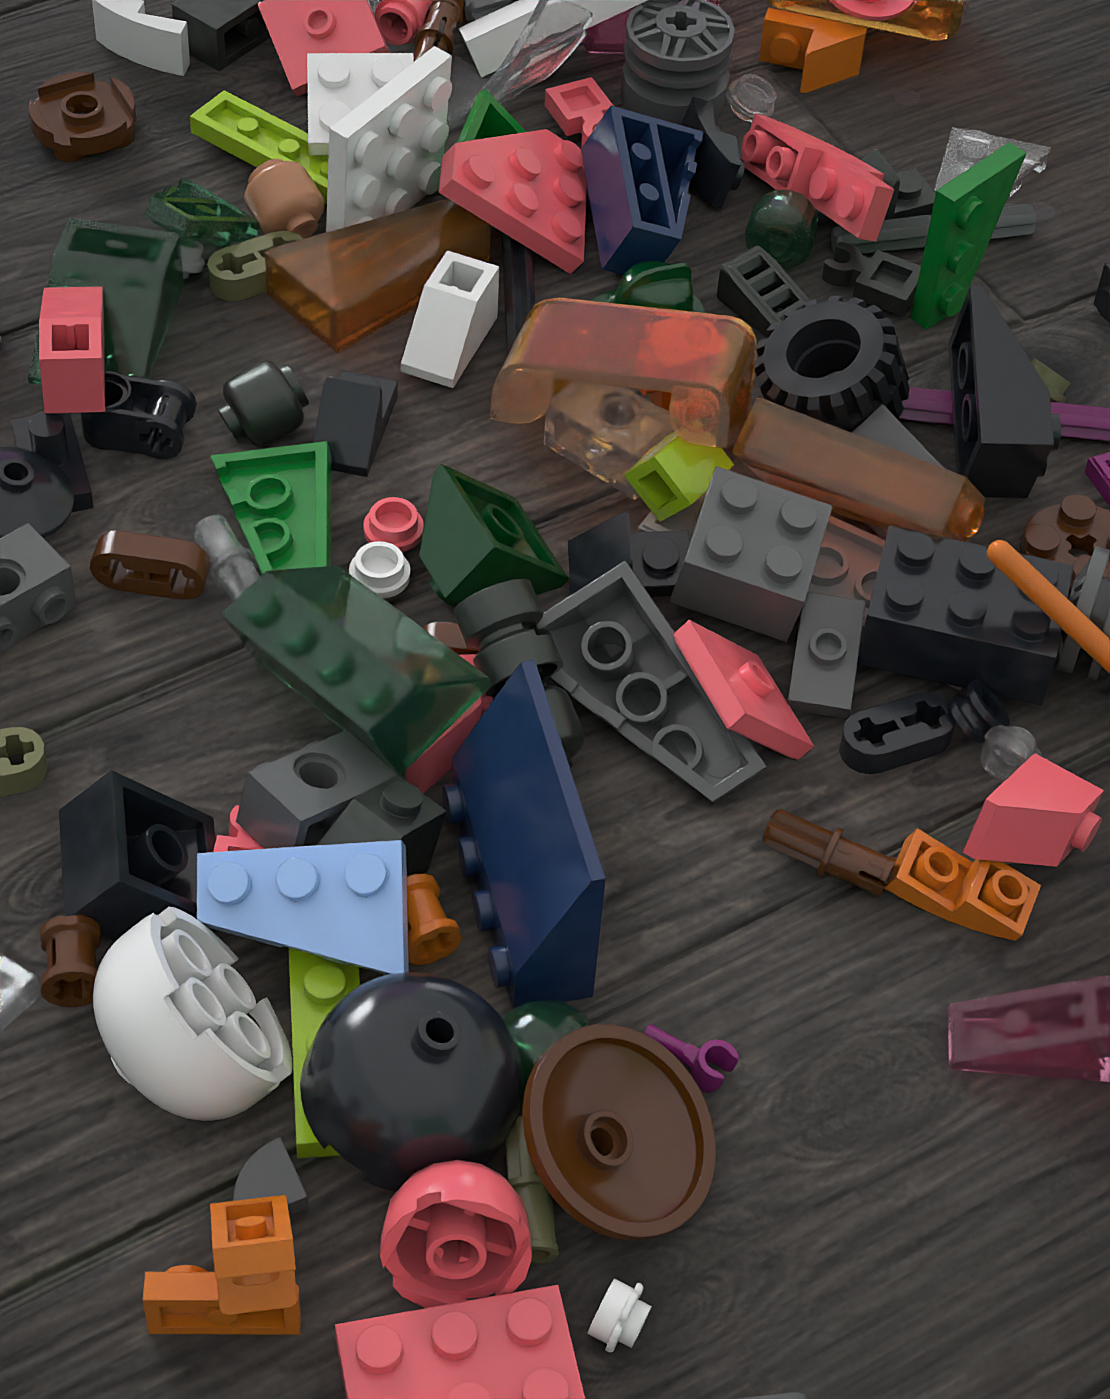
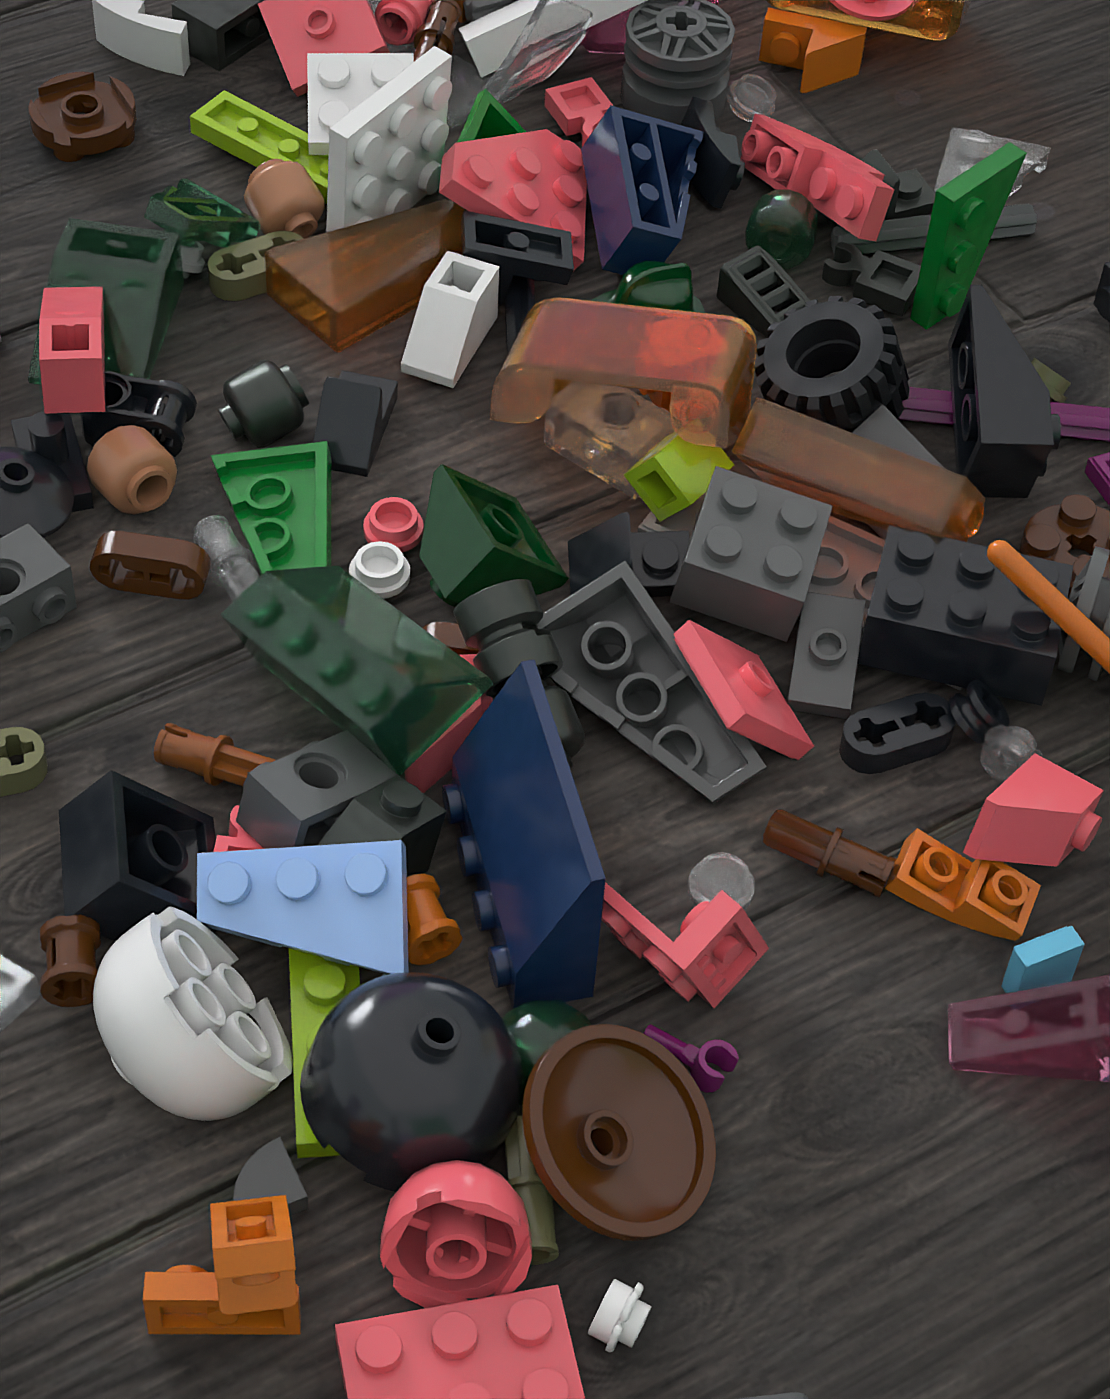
(132, 469): none -> nougat head
(205, 756): none -> dark orange axle
(517, 249): none -> black slope
(708, 956): none -> coral bracket
(718, 873): none -> clear plate
(1043, 961): none -> medium azure tile

